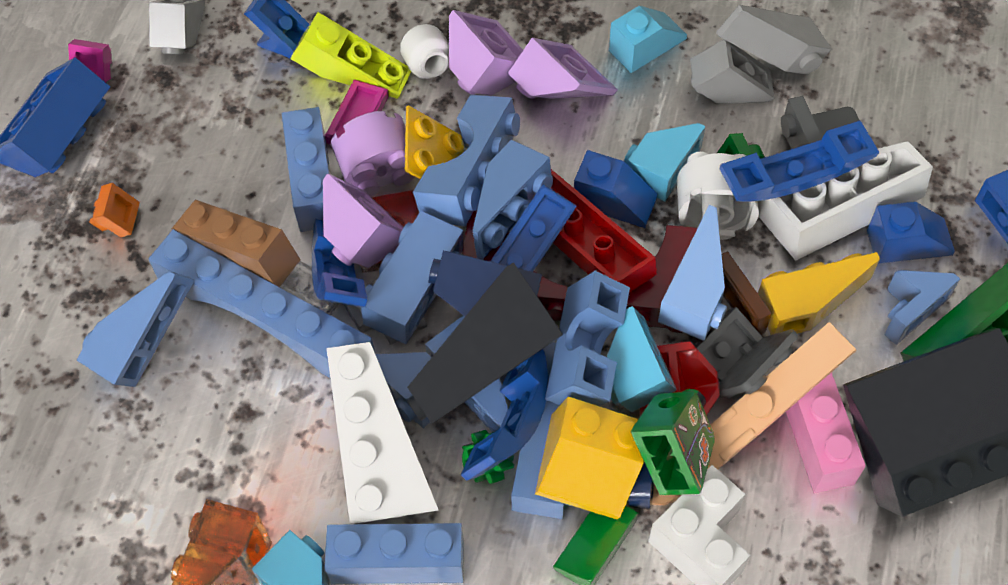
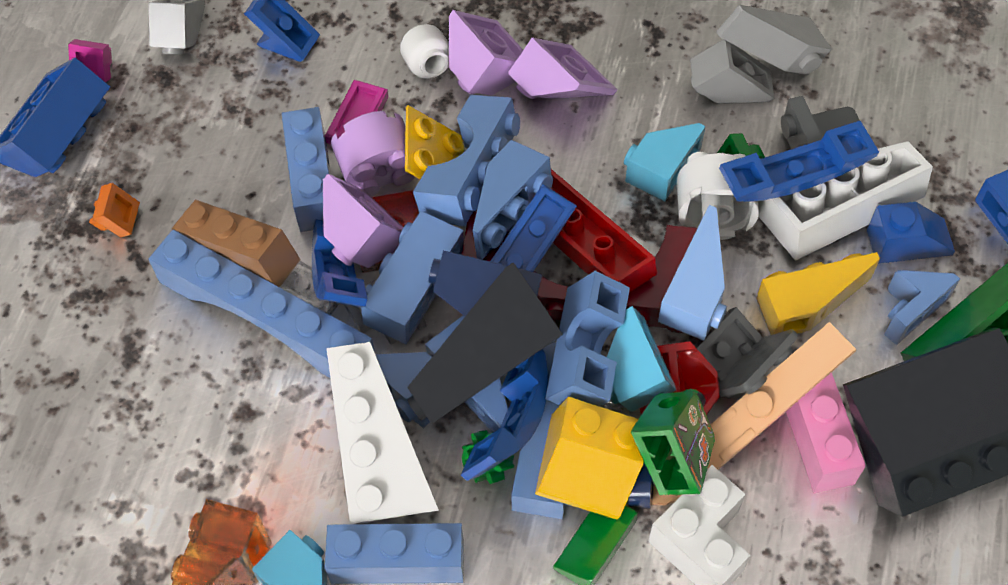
(130, 335): medium blue slope -> none
(345, 57): neon yellow slope -> none
(615, 189): blue slope -> none
(643, 36): medium azure slope -> none
(742, 295): reddish brown tile -> none

